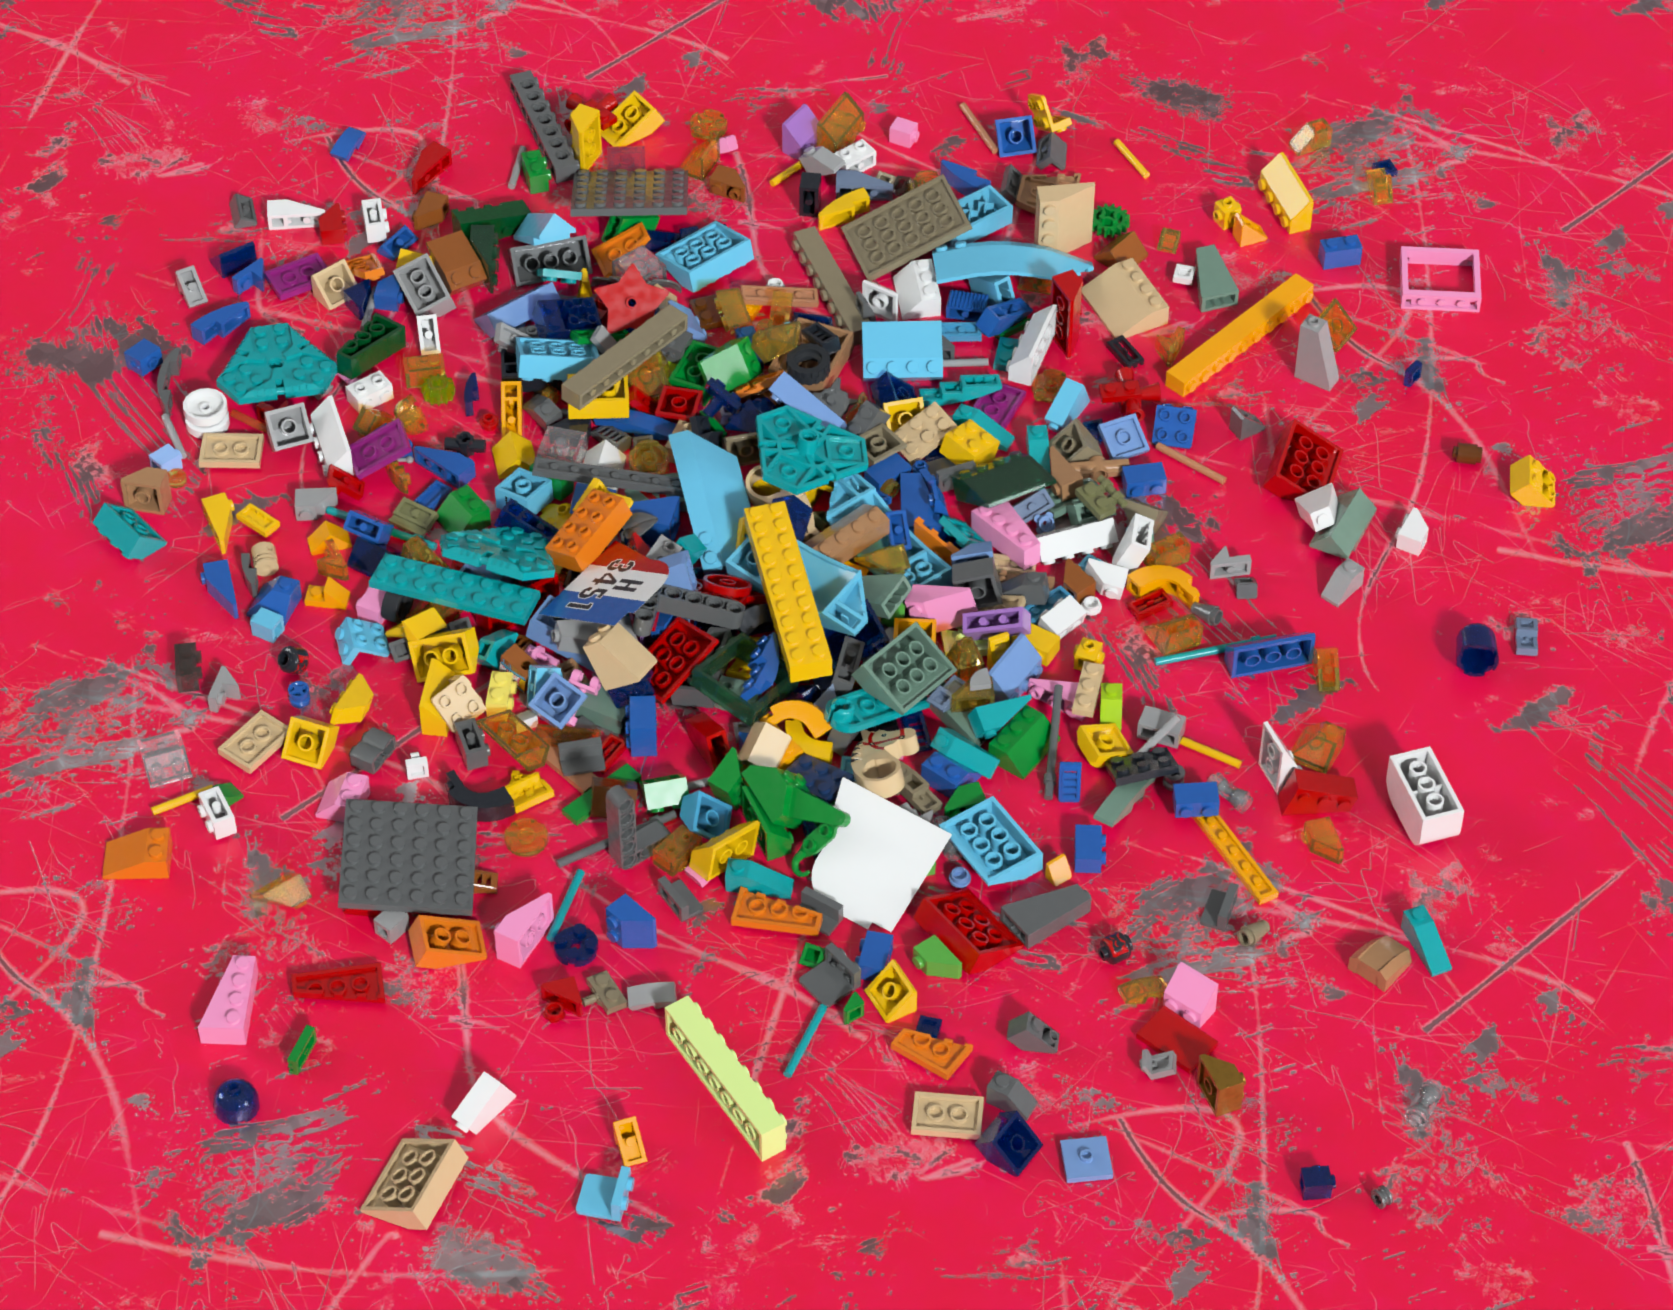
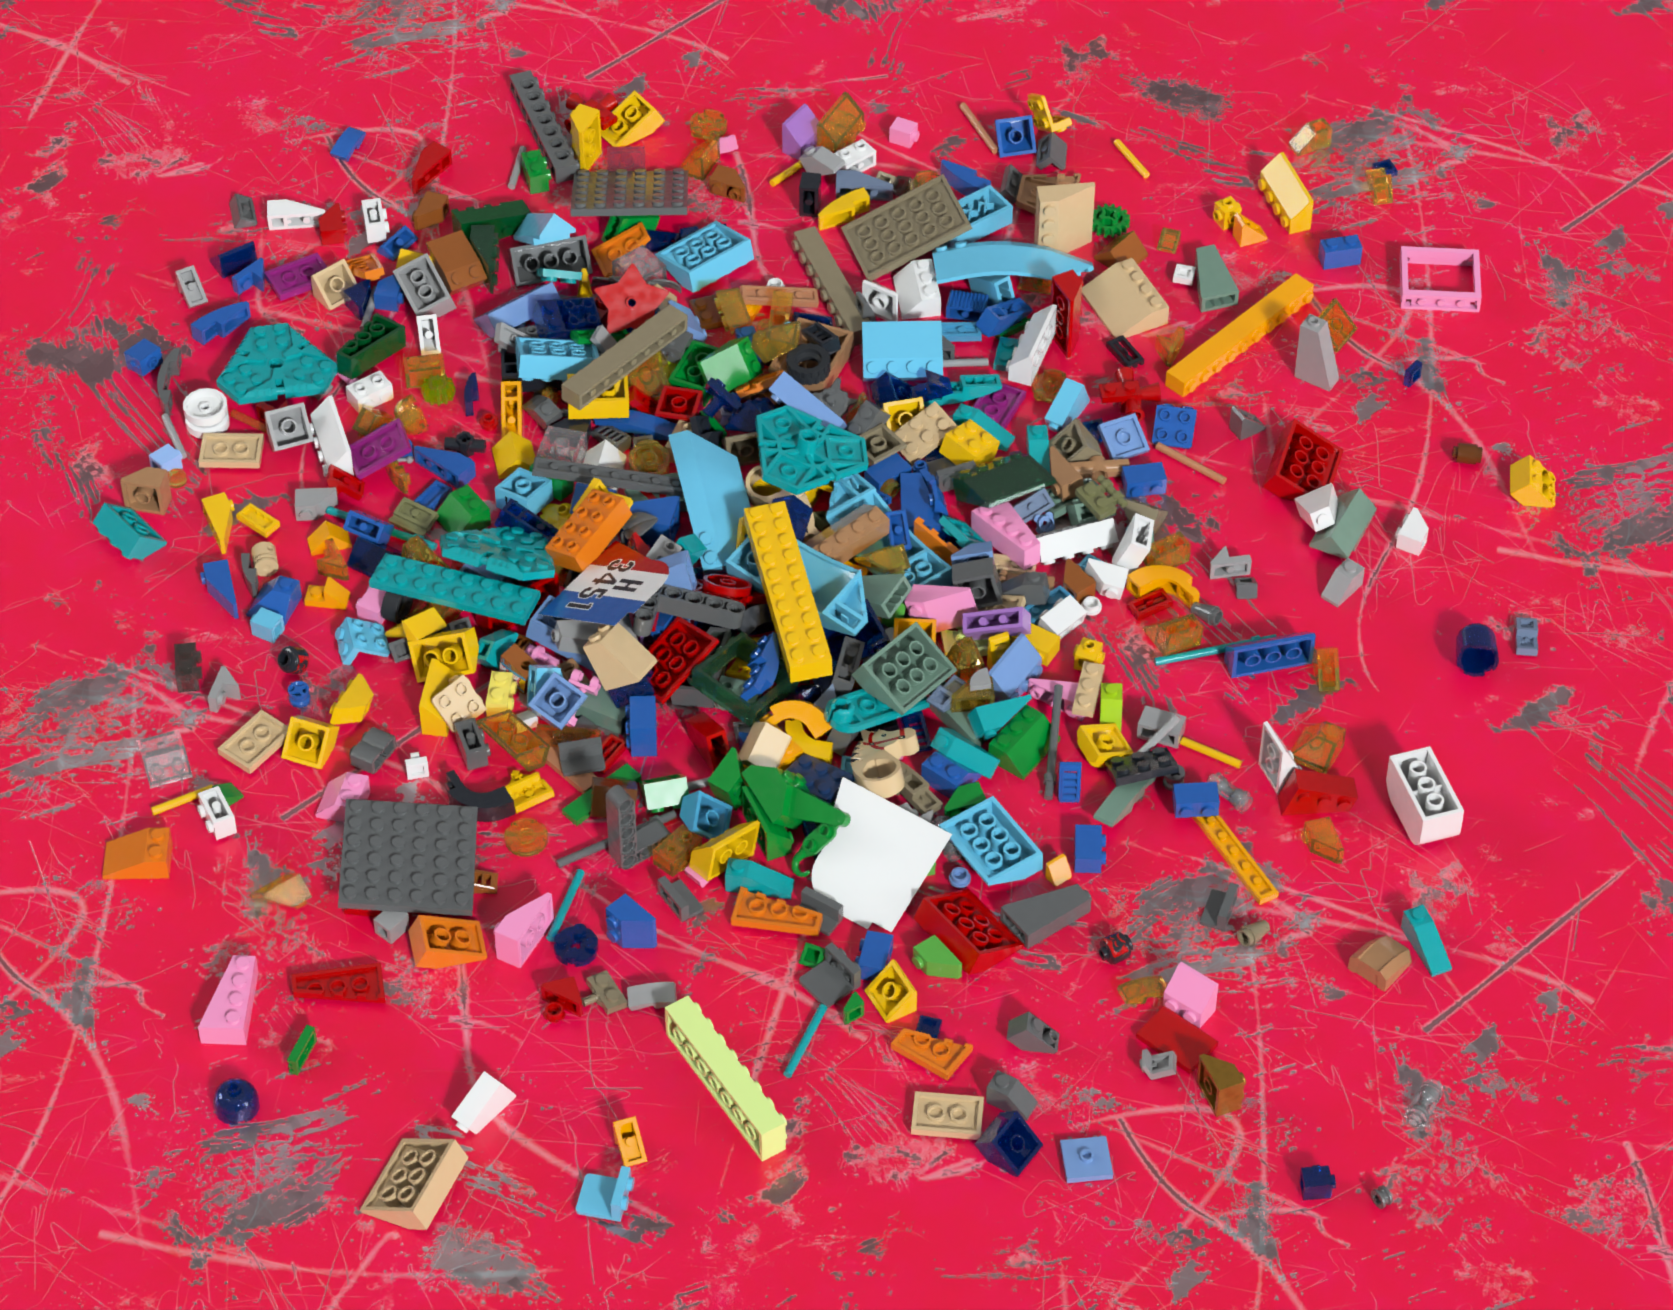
(935, 387): none -> clear blue slope

